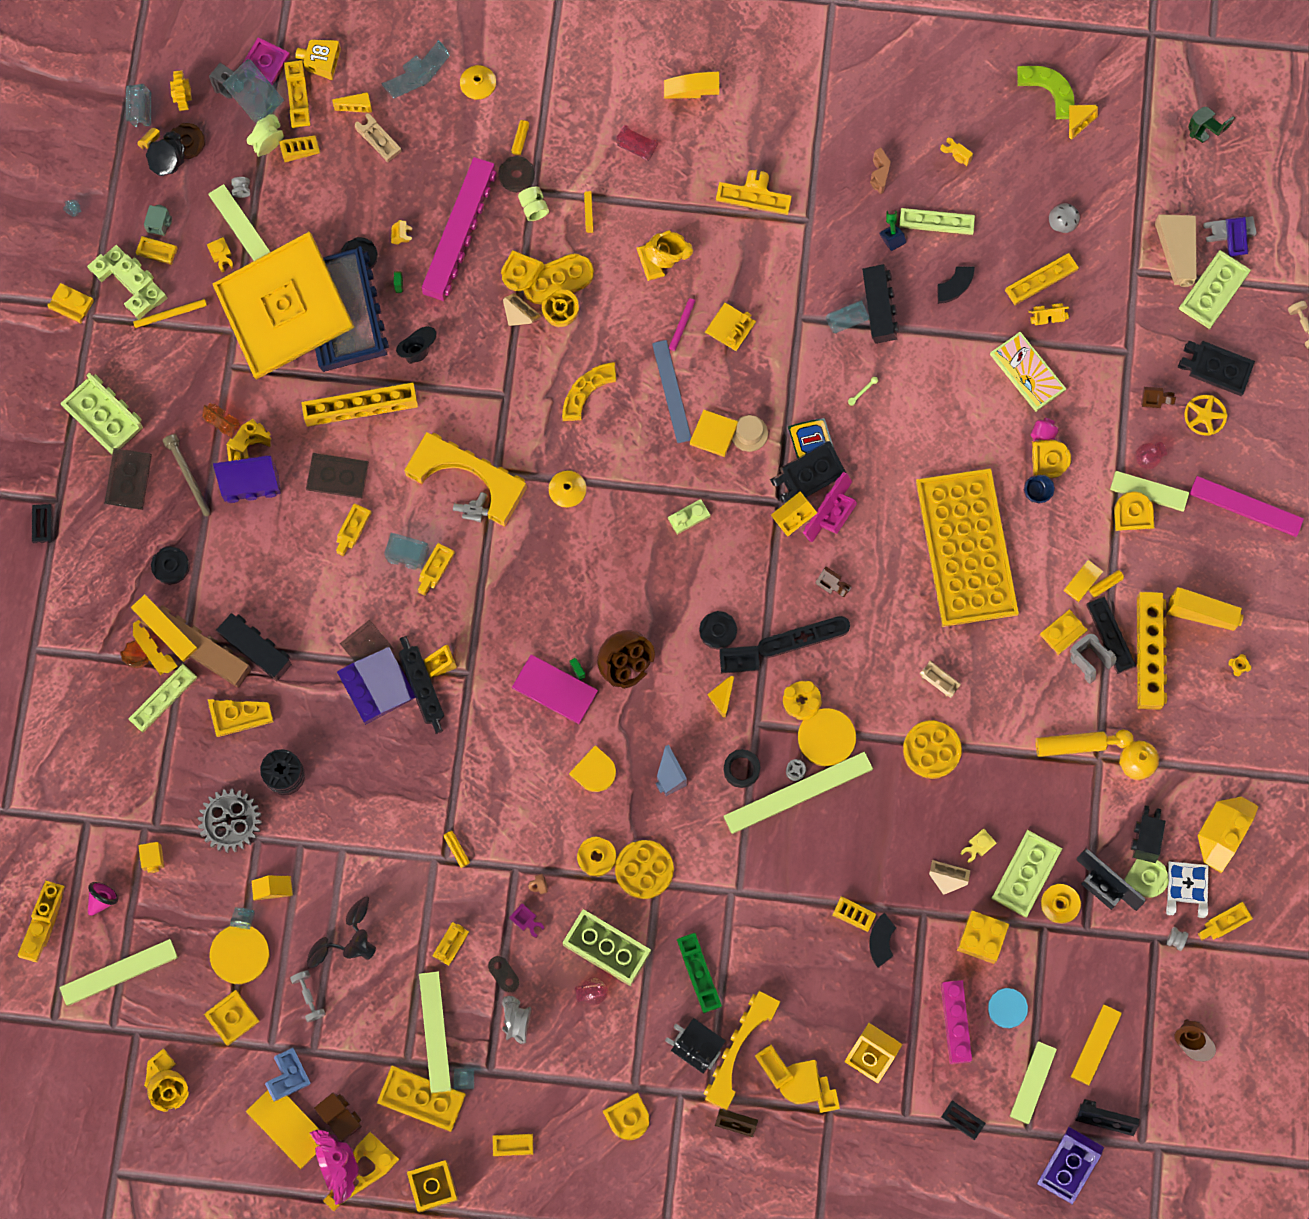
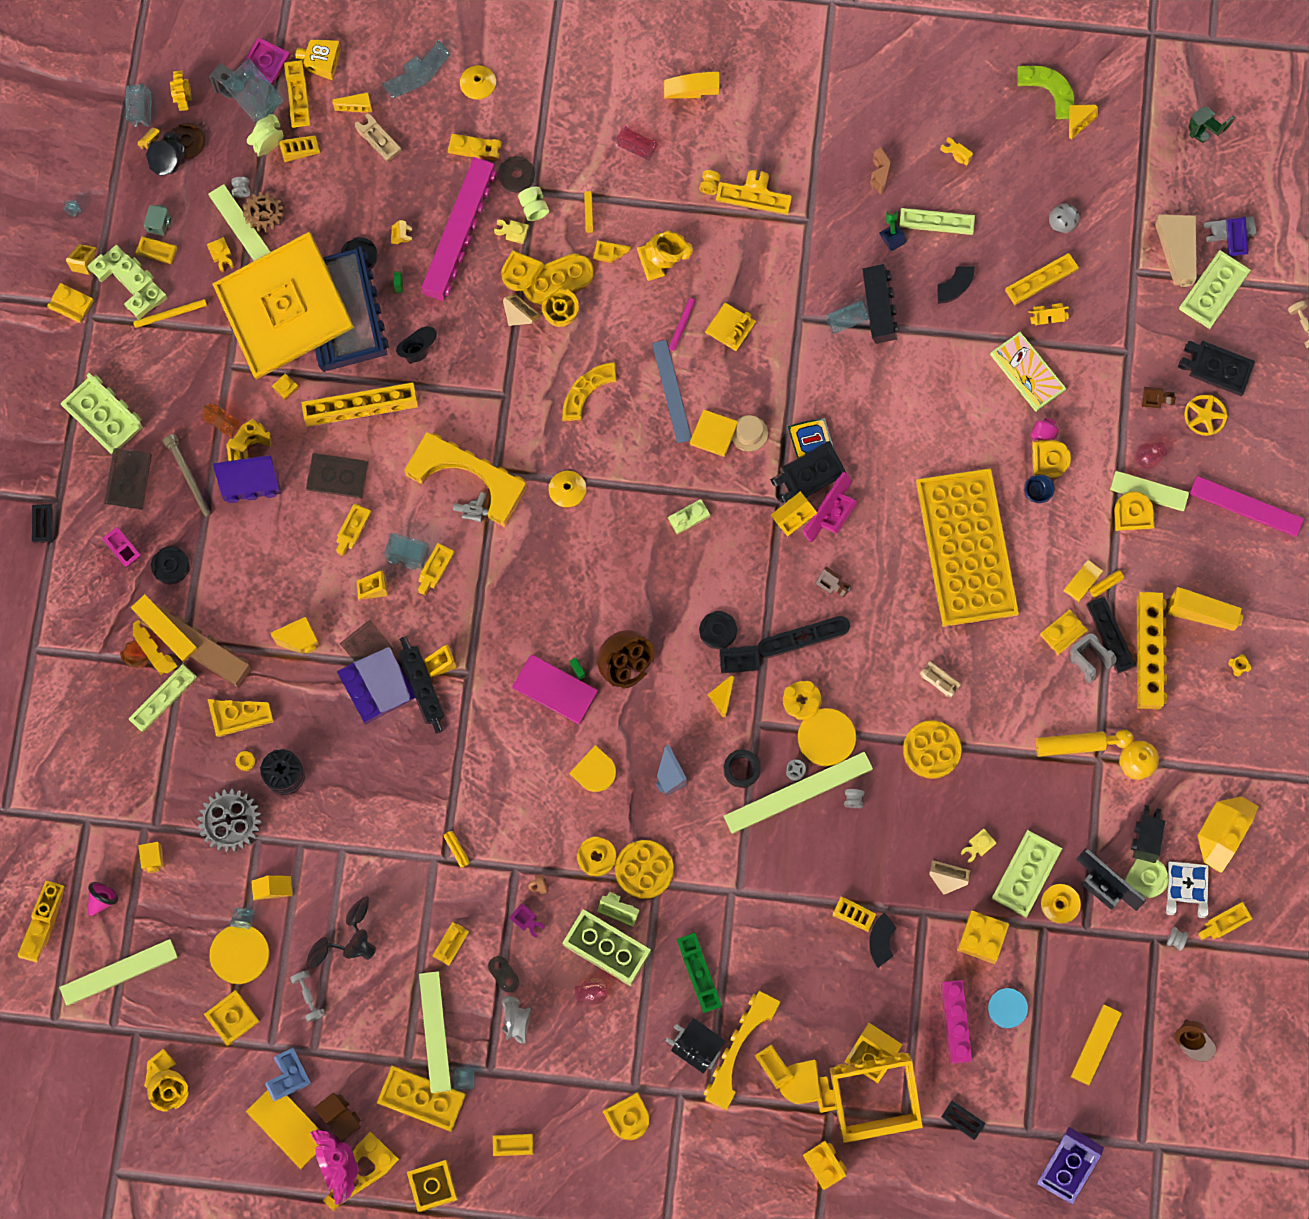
(81, 258): none -> yellow slope
(121, 547): none -> dark pink brick
(245, 761): none -> yellow tile
(254, 647): black brick -> none
(261, 218): none -> medium nougat gear
(285, 387): none -> yellow plate
(296, 637): none -> yellow slope
(372, 586): none -> yellow slope
(474, 147): none -> yellow plate
(514, 232): none -> light yellow plate
(520, 137): yellow axle -> none
(609, 252): none -> yellow tile
(622, 912): none -> yellowish green hinge
(709, 183): none -> yellow wheel
(736, 1122): dark brown tile -> none
(825, 1165): none -> yellow bracket
(851, 401): yellowish green hinge -> none
(854, 798): none -> light grey wheel
(883, 1126): none -> yellow window
(1033, 1082): yellowish green tile -> none
(1089, 1114): black hinge -> none

